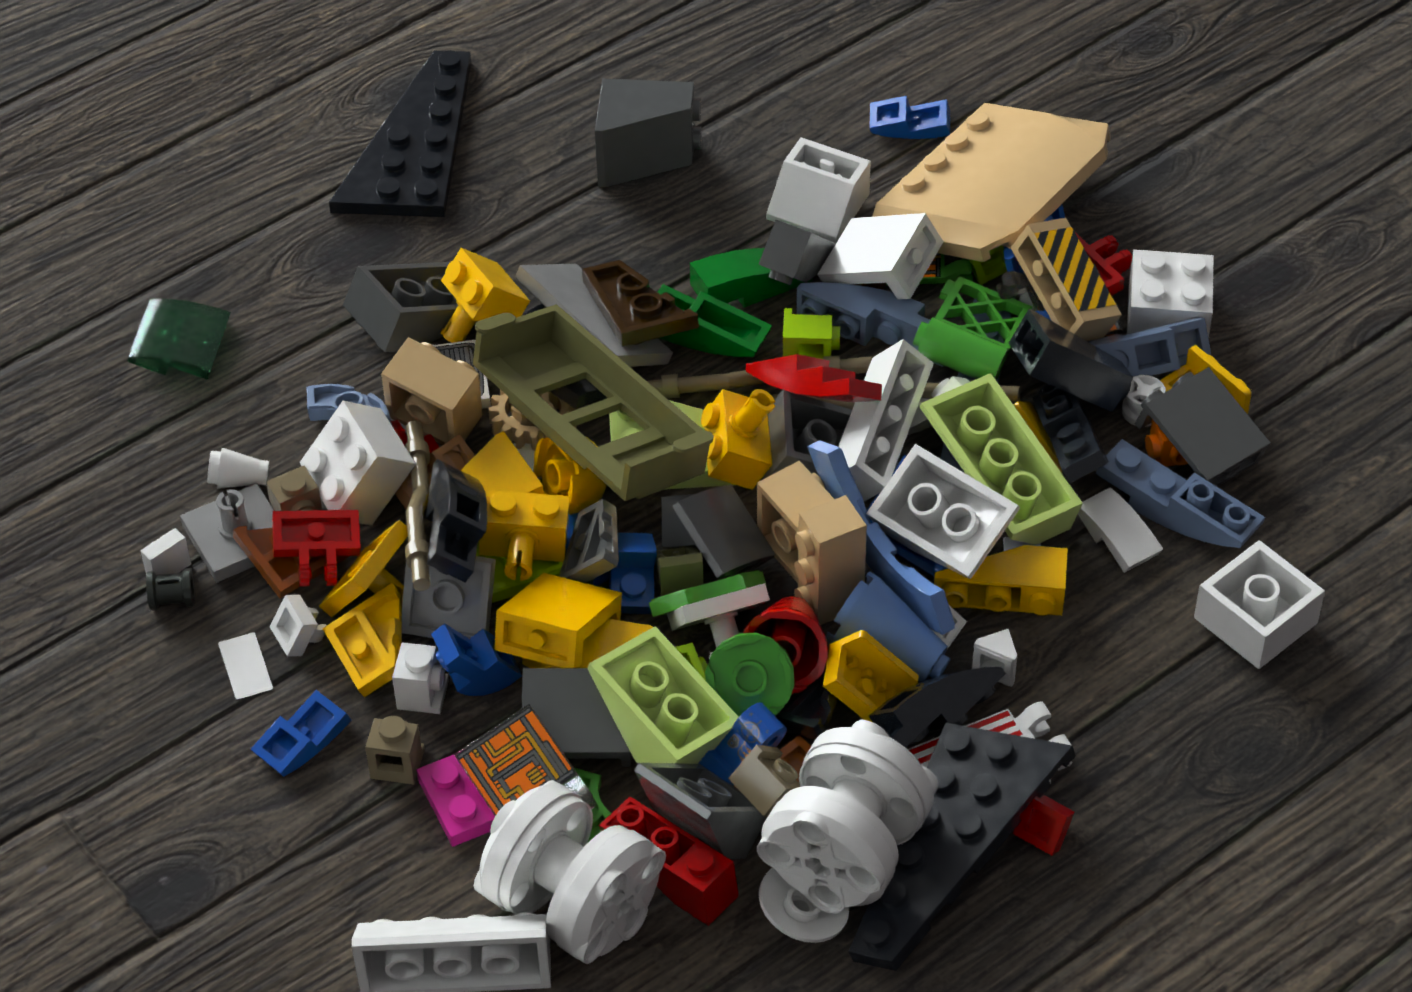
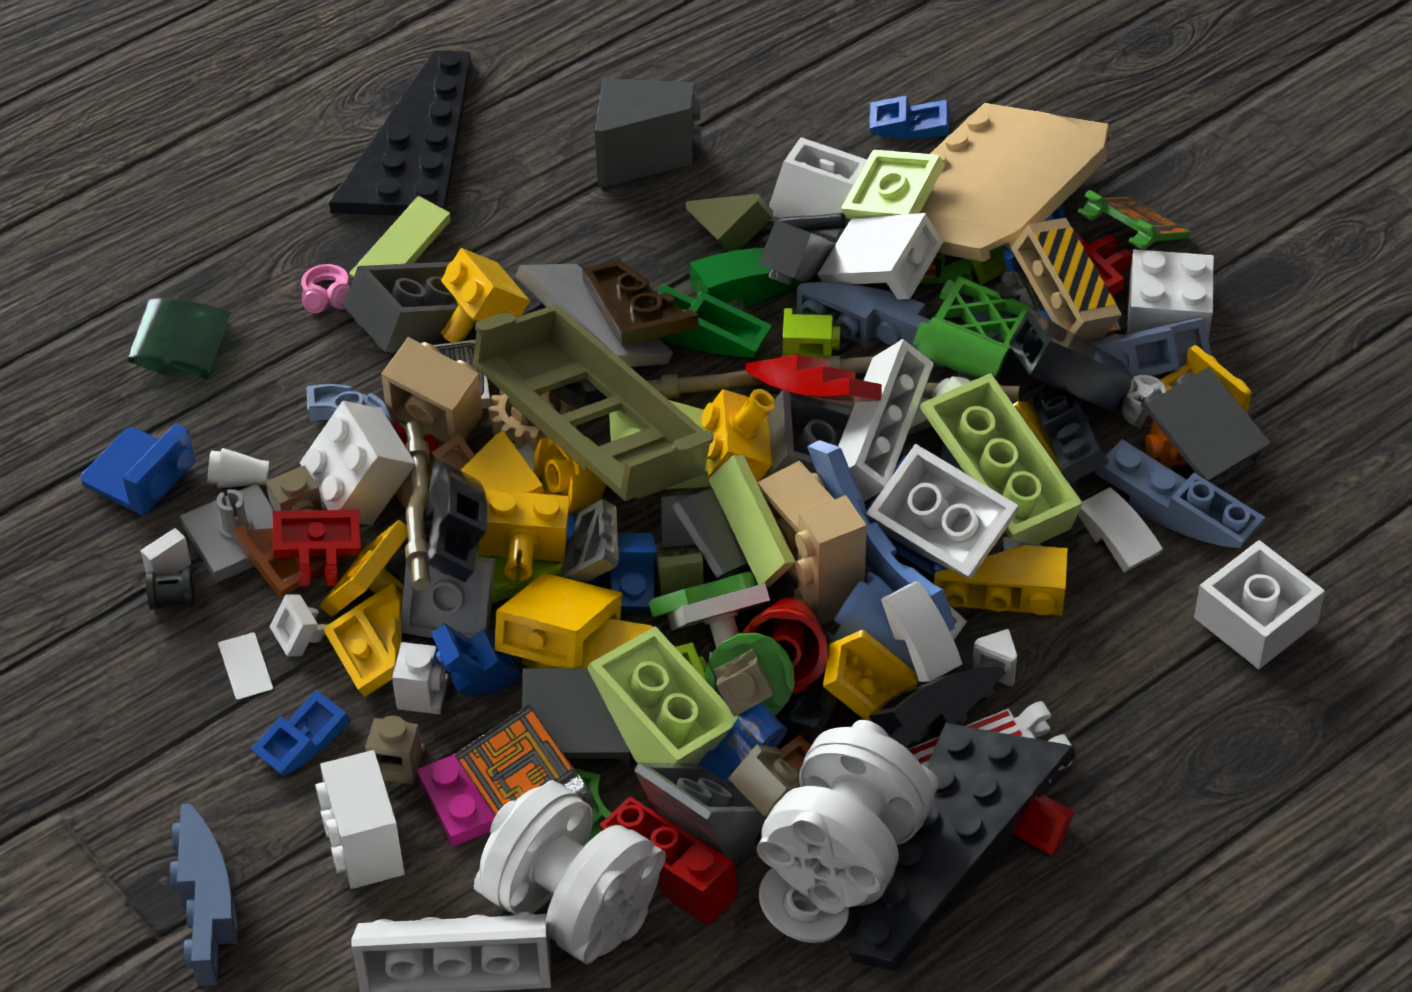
(140, 468): none -> blue bracket
(204, 892): none -> sand blue slope
(317, 299): none -> bright pink piece
(359, 820): none -> white brick
(407, 236): none -> yellowish green tile
(731, 218): none -> olive slope
(743, 682): none -> dark tan brick
(751, 520): none -> yellowish green tile
(809, 223): none -> black piece
(893, 184): none -> yellowish green plate
(919, 623): none -> white slope
(1149, 223): none -> bright green flag

